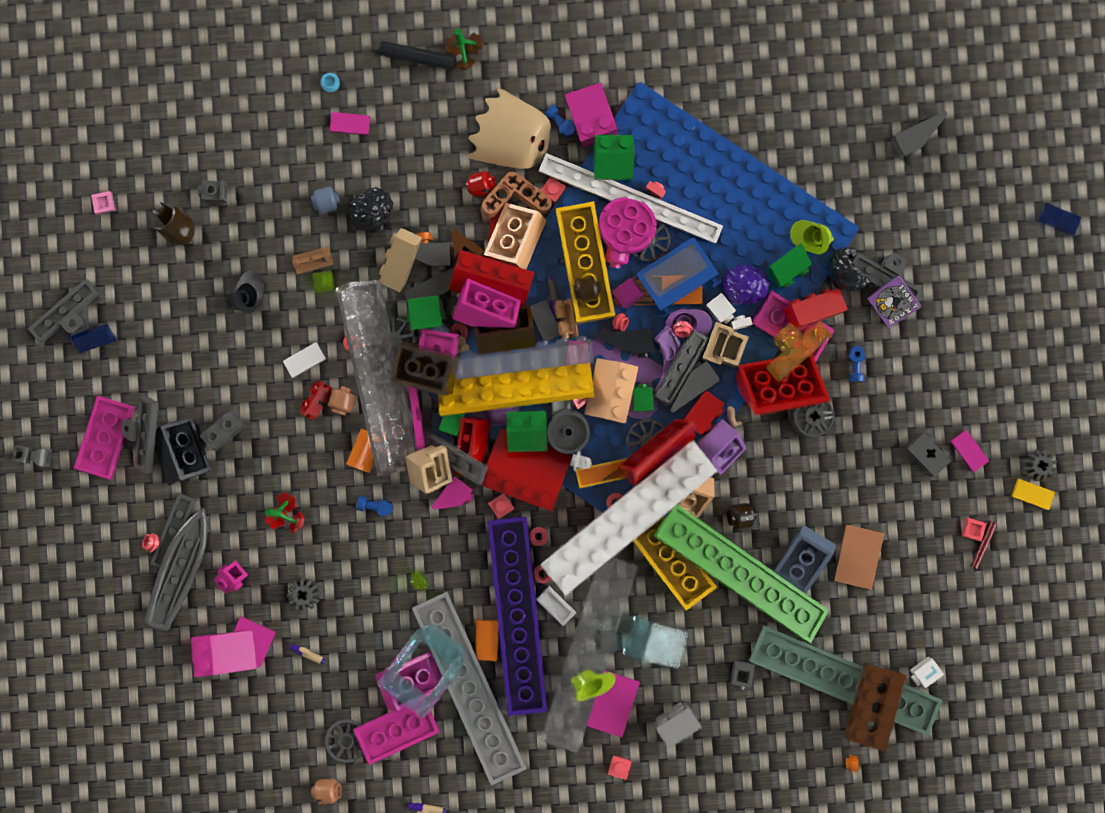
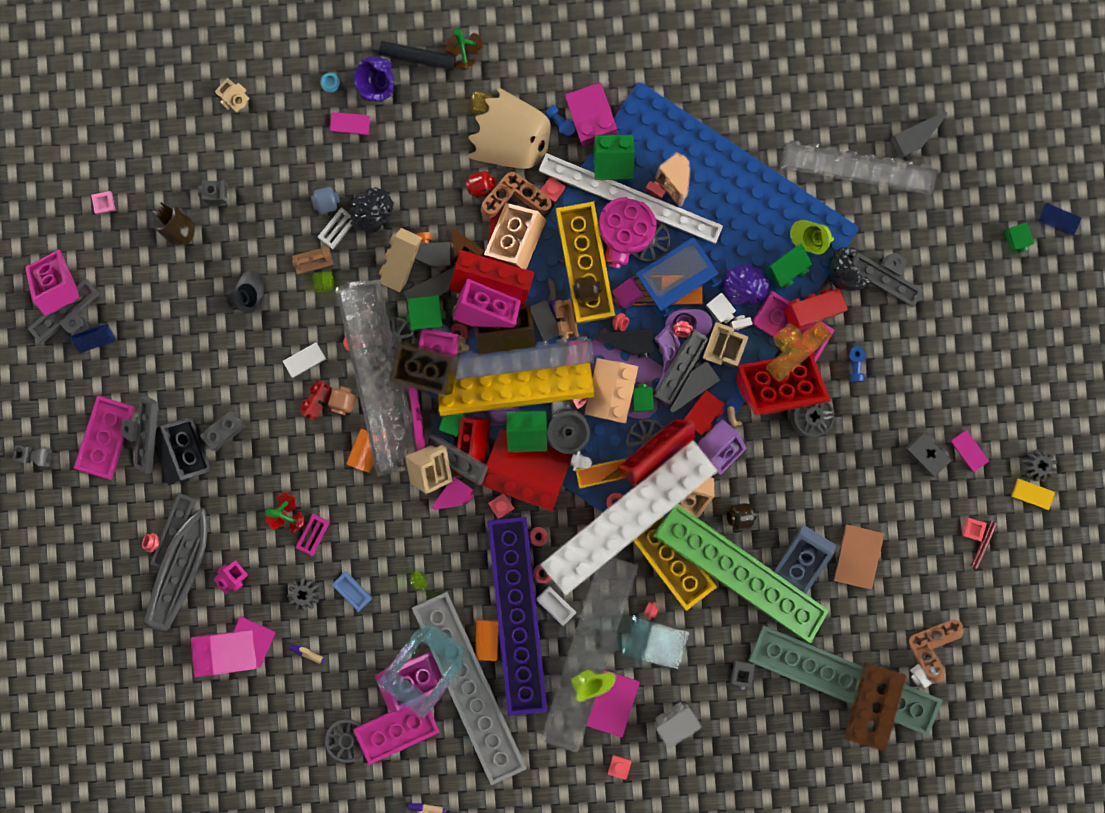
(51, 283): none -> dark pink slope
(232, 95): none -> tan brick
(319, 538): none -> dark pink tile
(326, 791): nougat head -> none
(327, 241): none -> white tile
(352, 591): none -> medium blue tile
(374, 79): none -> dark purple hair
(381, 507): blue leg -> none
(478, 102): none -> clear yellow plate
(650, 610): none -> coral plate
(675, 177): none -> light nougat slope
(852, 763): orange plate -> none
(858, 168): none -> clear brick
(894, 301): tile -> none
(926, 648): none -> nougat beam
(1019, 238): none -> green brick

